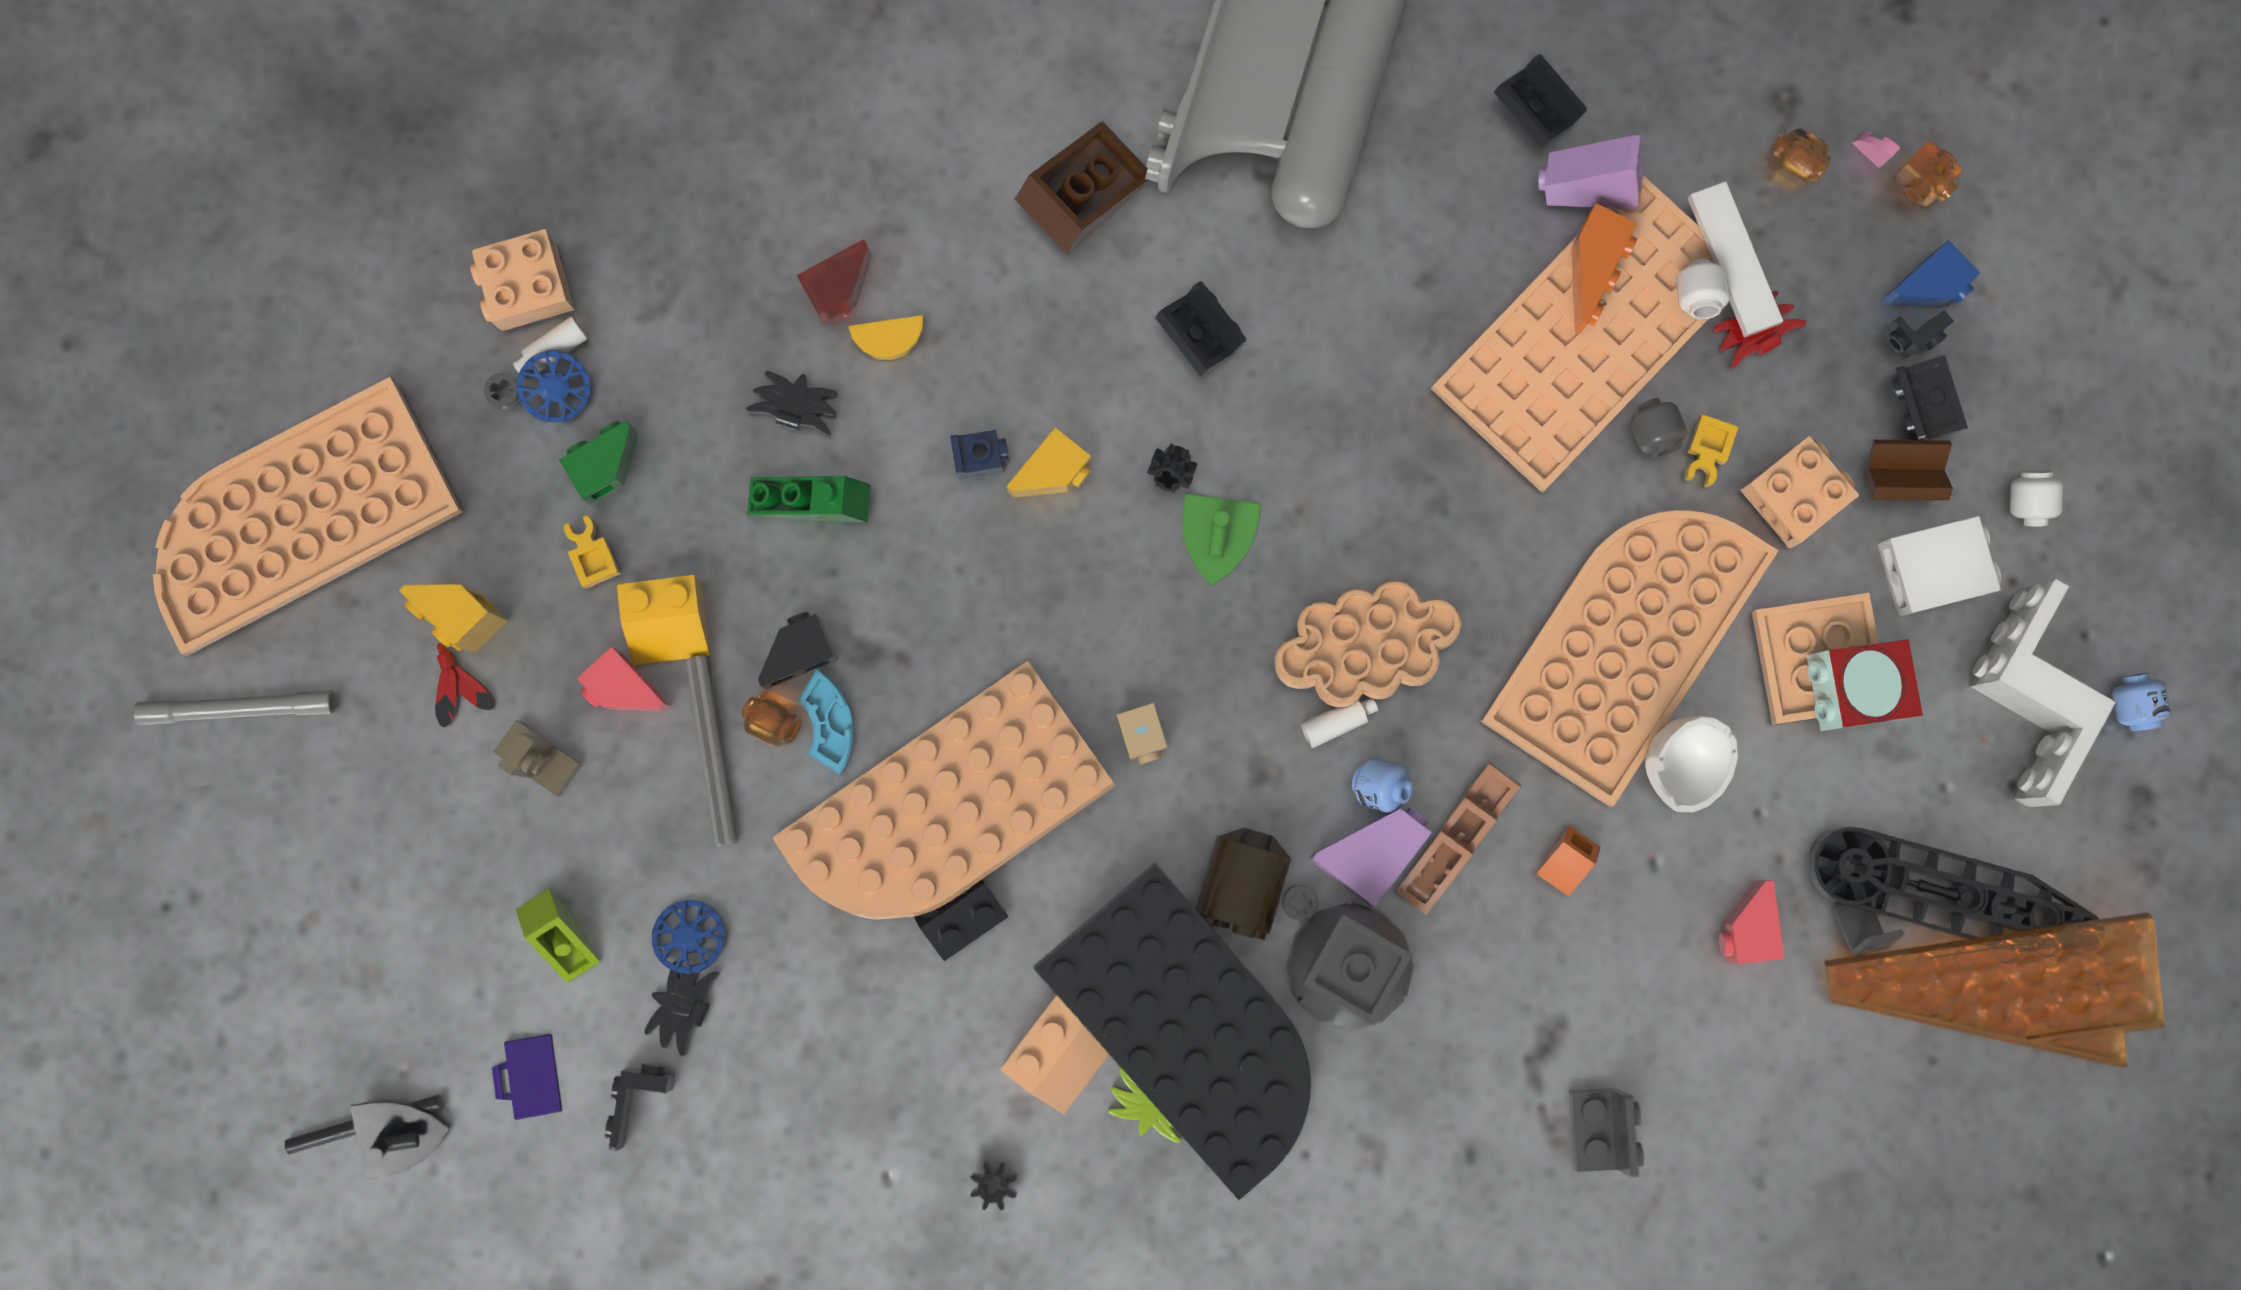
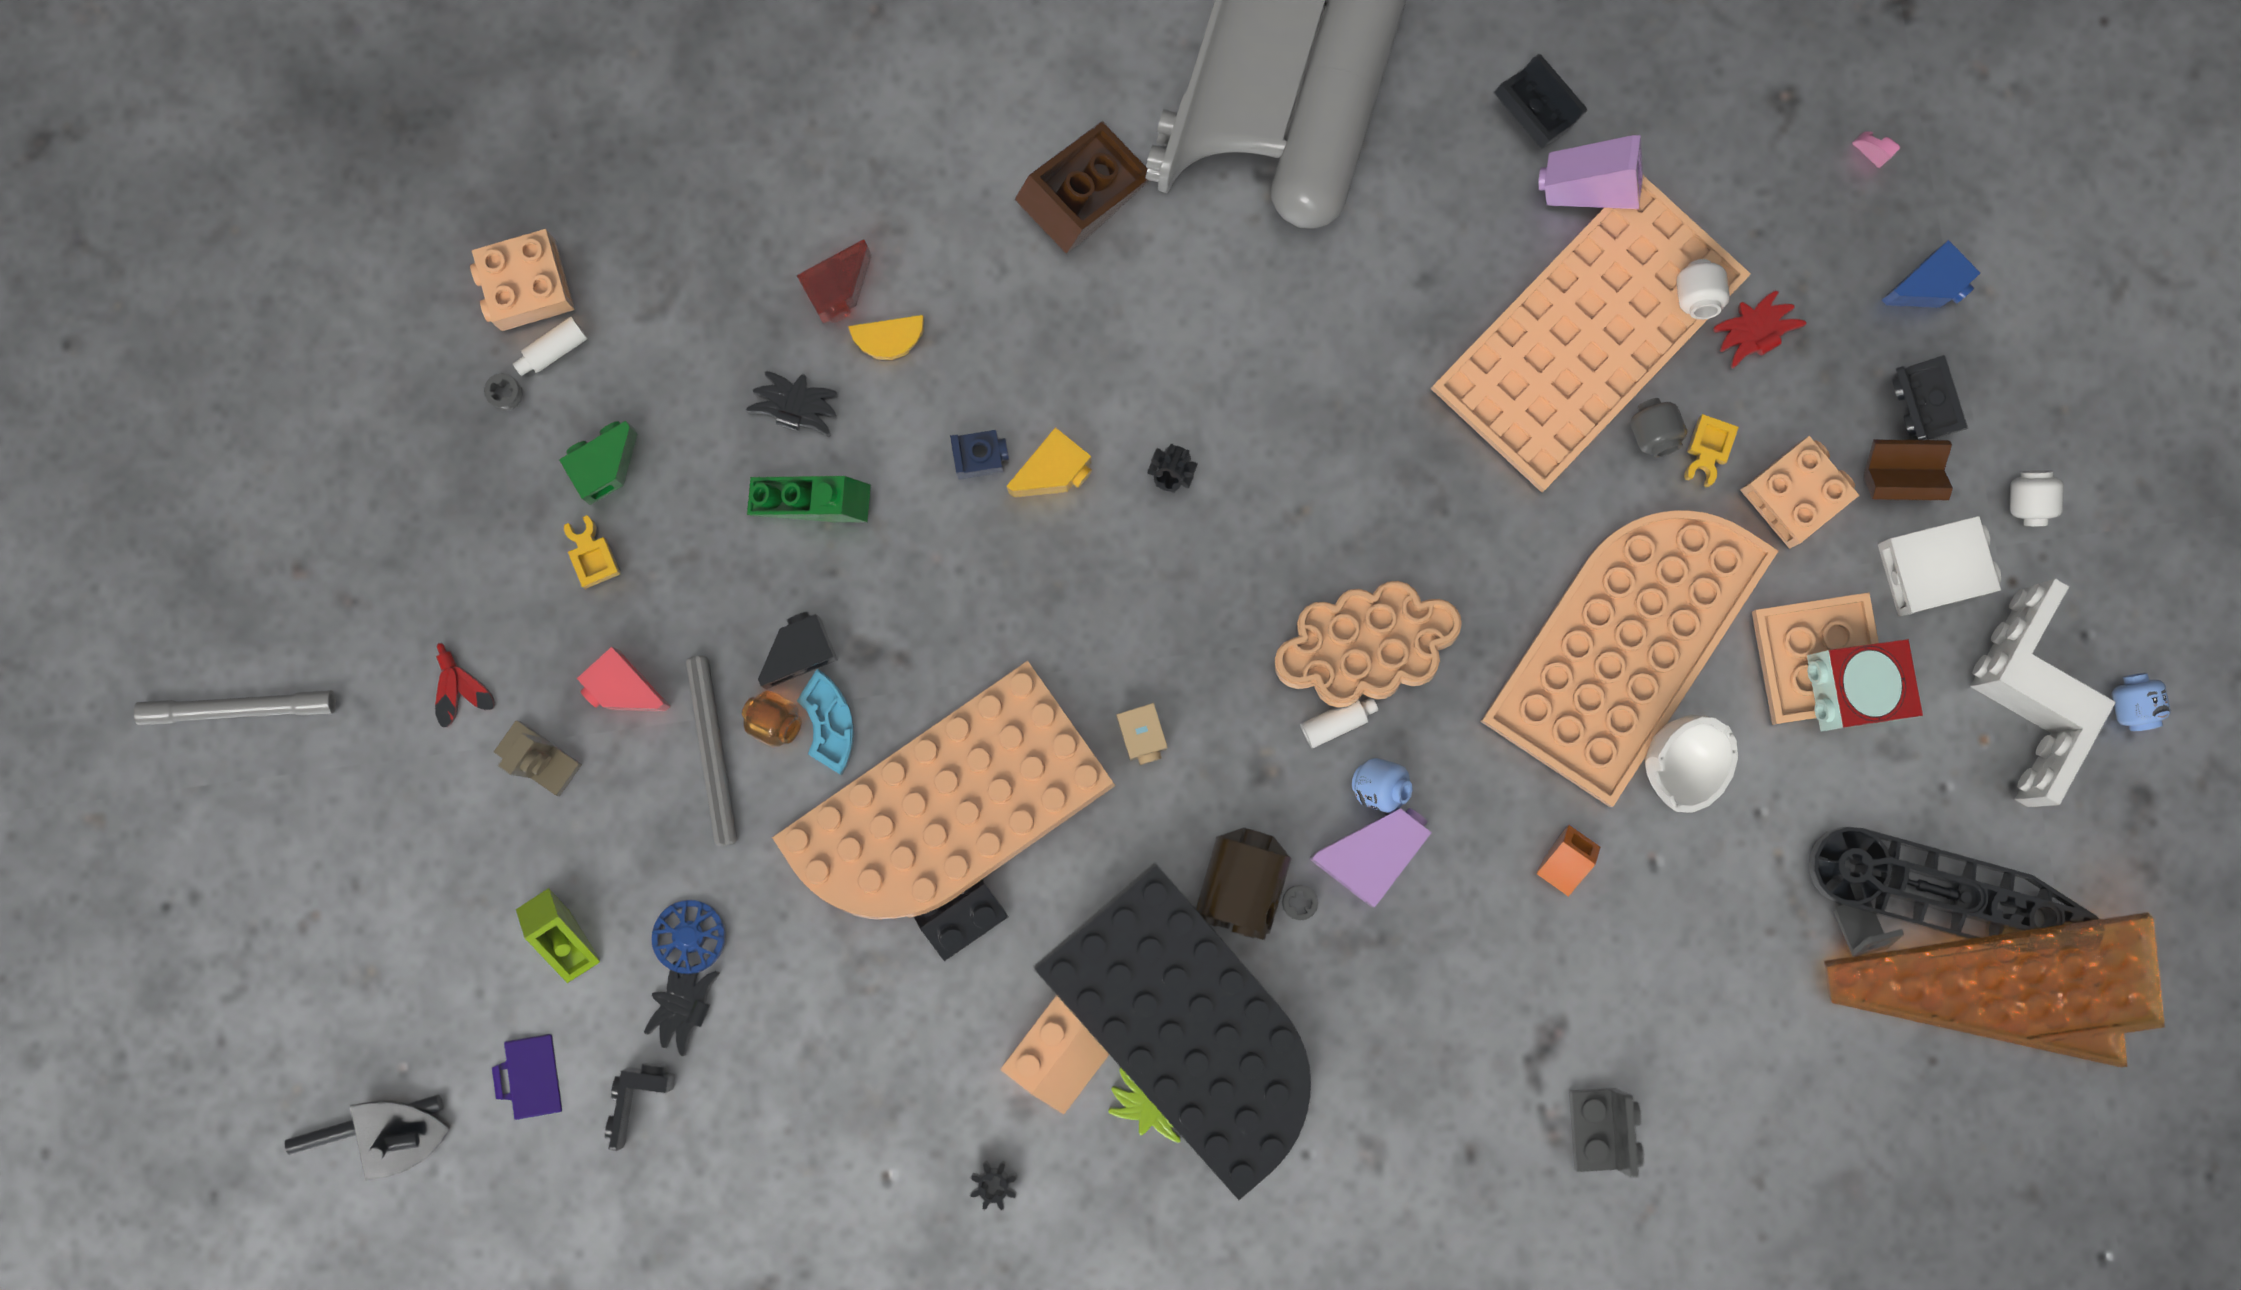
(297, 515): light nougat plate -> none
(457, 612): yellow slope -> none
(553, 386): blue wheel -> none
(664, 619): yellow slope -> none
(1201, 329): black bracket -> none
(1218, 533): bright green shield -> none
(1350, 966): dark grey plate -> none
(1458, 838): nougat slope -> none
(1595, 255): orange slope -> none
(1733, 250): white tile -> none
(1753, 927): coral slope -> none
(1800, 157): clear orange head -> none
(1907, 342): black bracket -> none
(1929, 175): clear orange brick -> none

